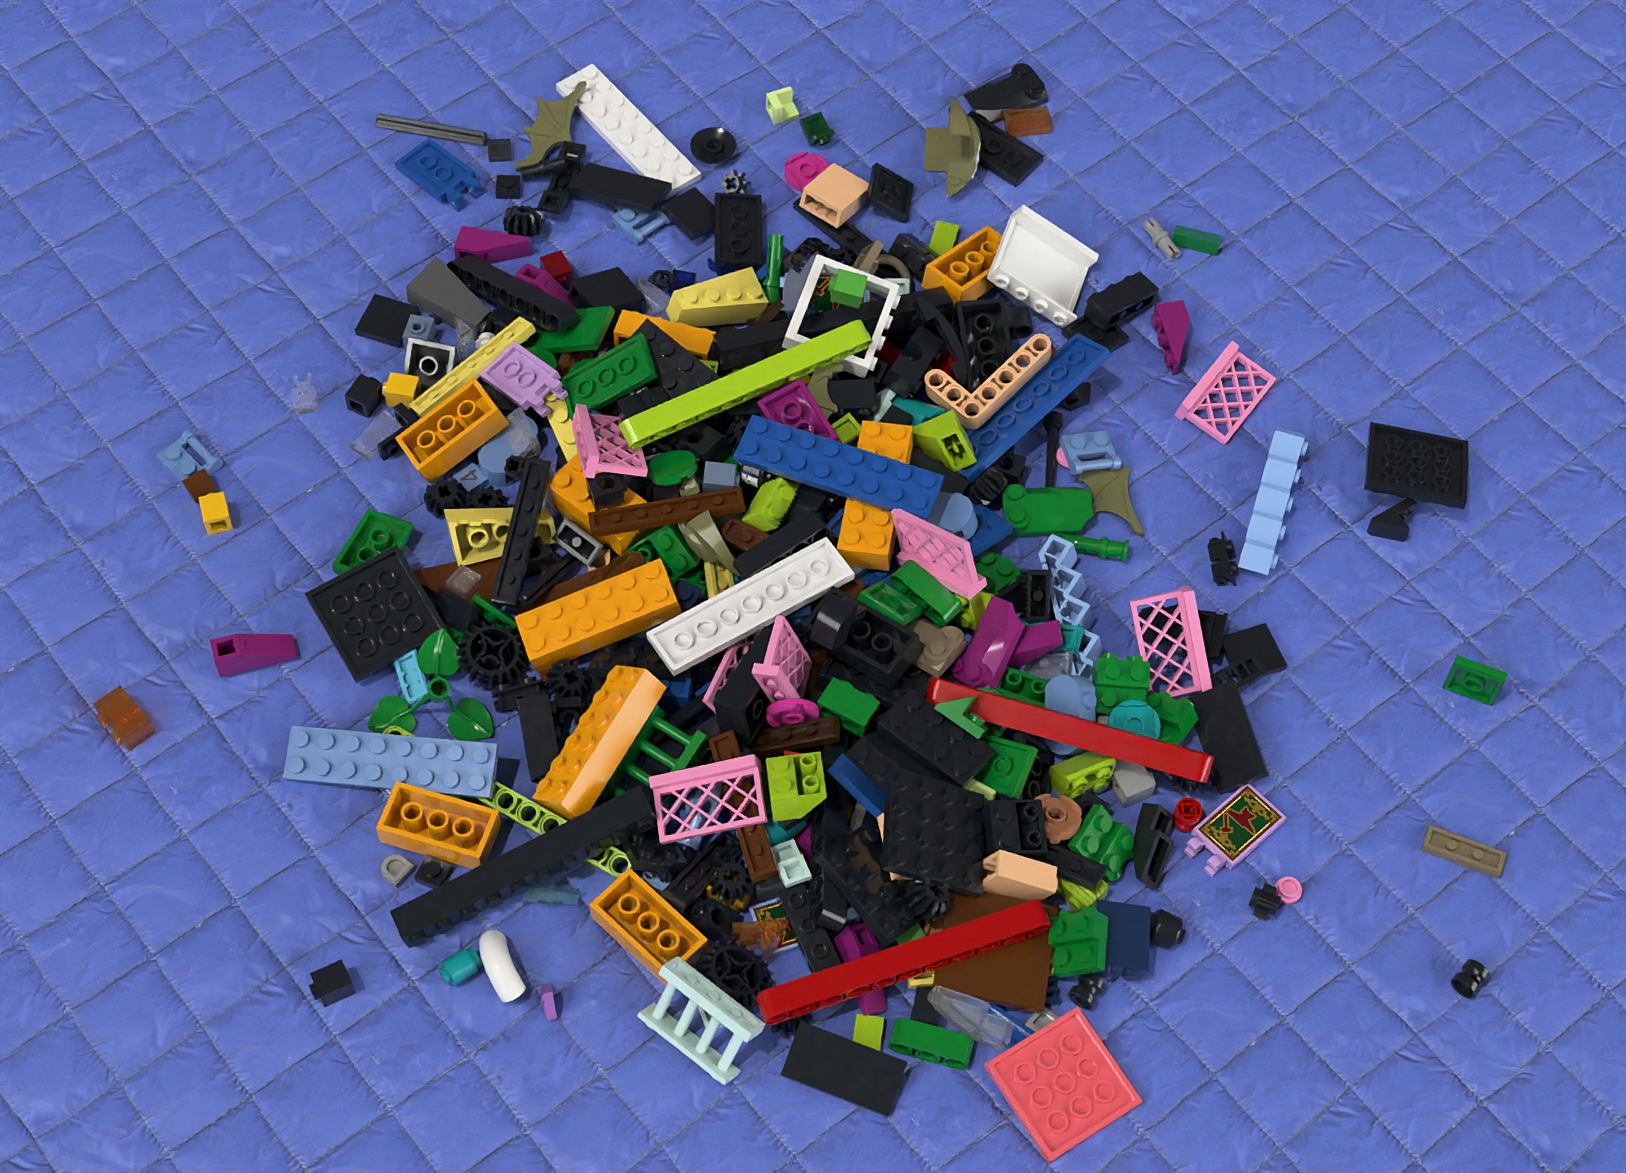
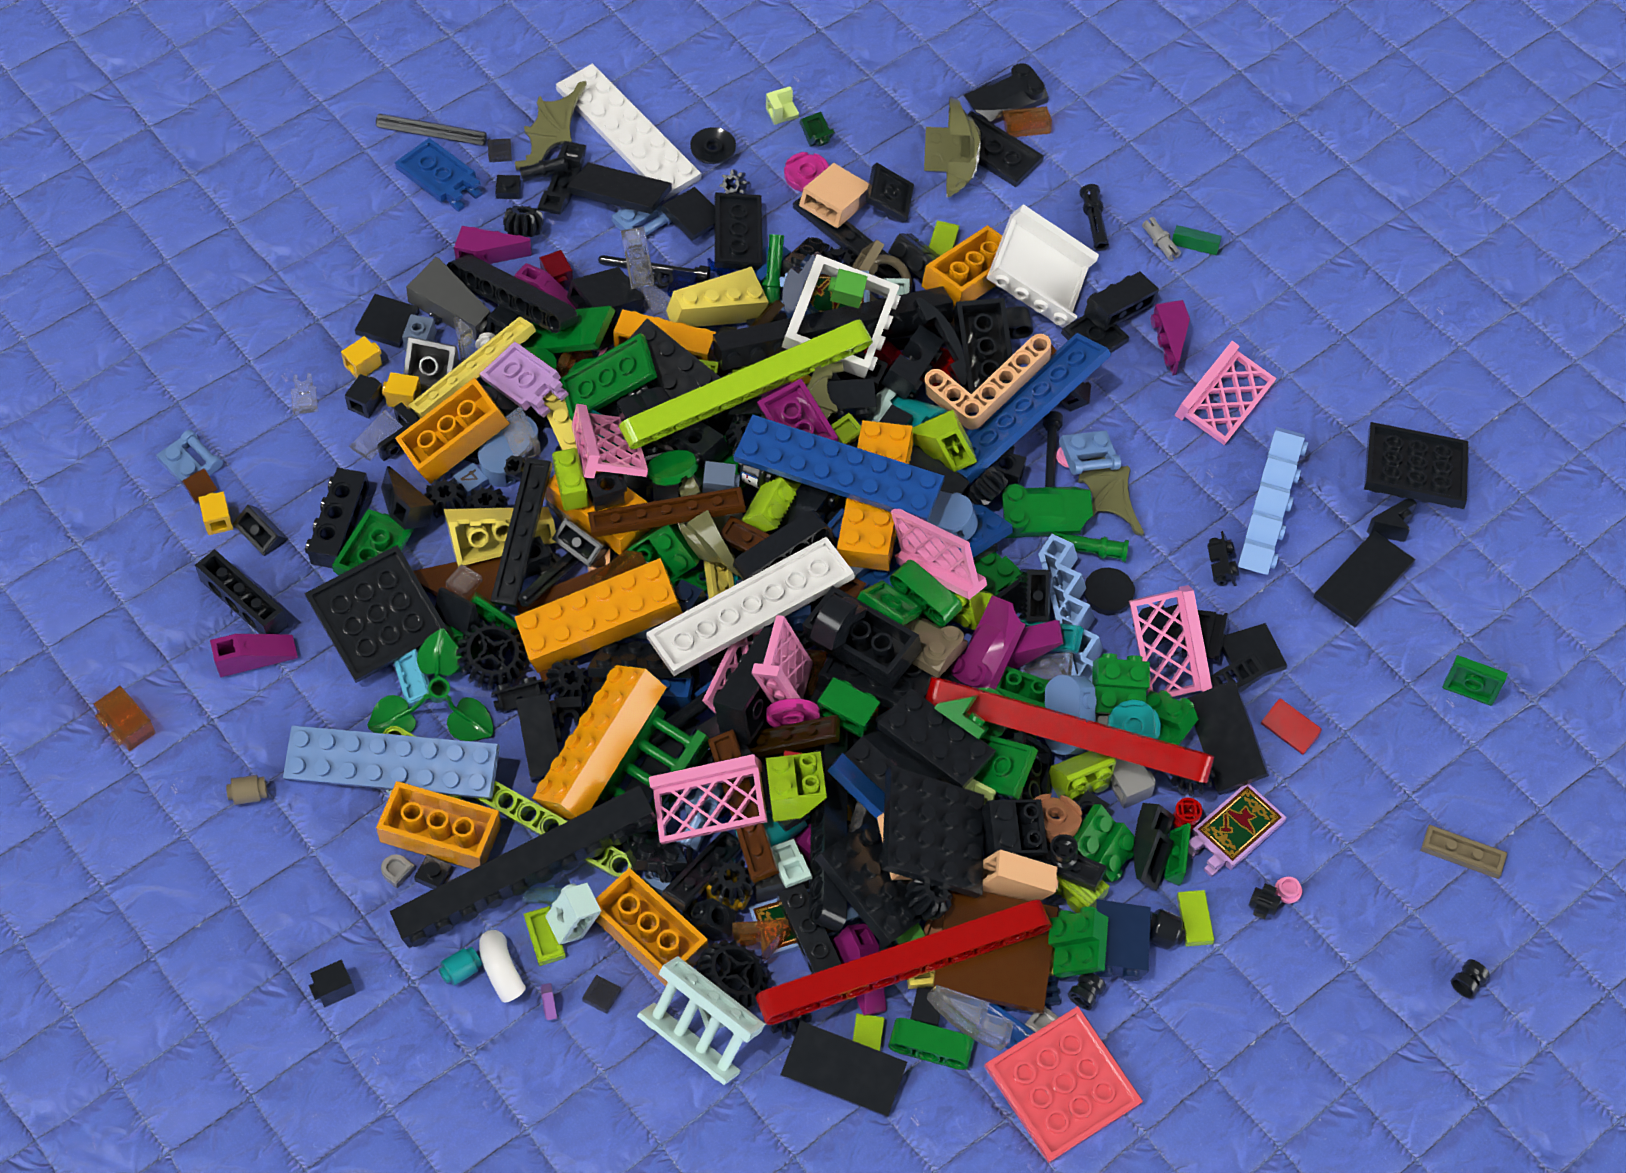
(241, 594): none -> black brick
(246, 789): none -> dark tan brick
(259, 530): none -> black slope
(355, 488): none -> black brick
(362, 357): none -> yellow brick
(404, 502): none -> black slope
(542, 937): none -> lime tile
(570, 479): none -> lime brick
(573, 913): none -> light aqua brick
(601, 994): none -> clear smoke tile
(637, 258): none -> clear slope
(703, 272): none -> black piece
(1064, 852): none -> black wheel
(1093, 208): none -> black pin
(1109, 591): none -> black tile
(1177, 858): none -> green slope
(1195, 918): none -> lime tile
(1291, 726): none -> red slope
(1364, 578): none -> black tile

